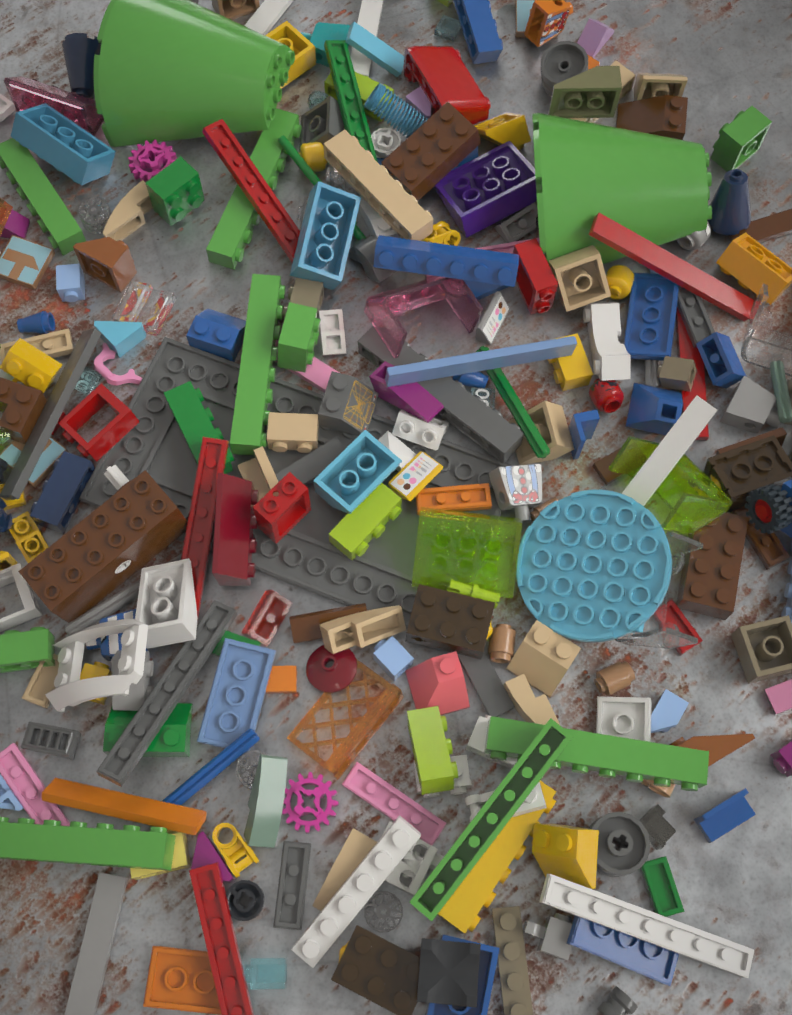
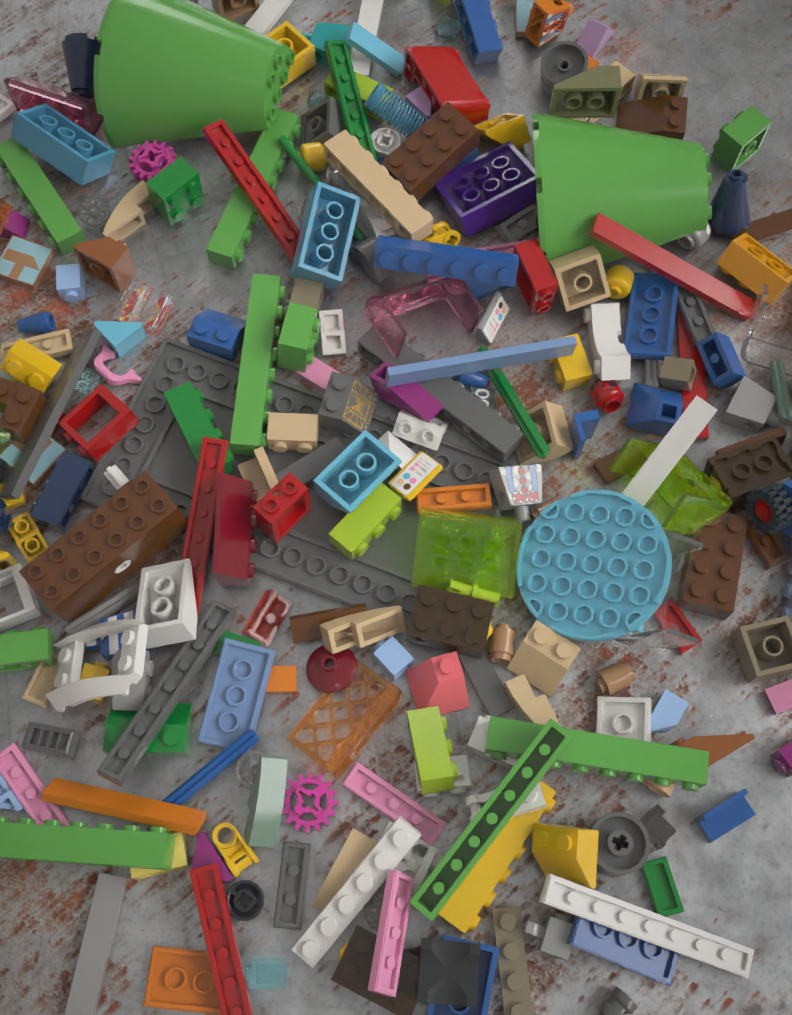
(391, 934): none -> bright pink tile

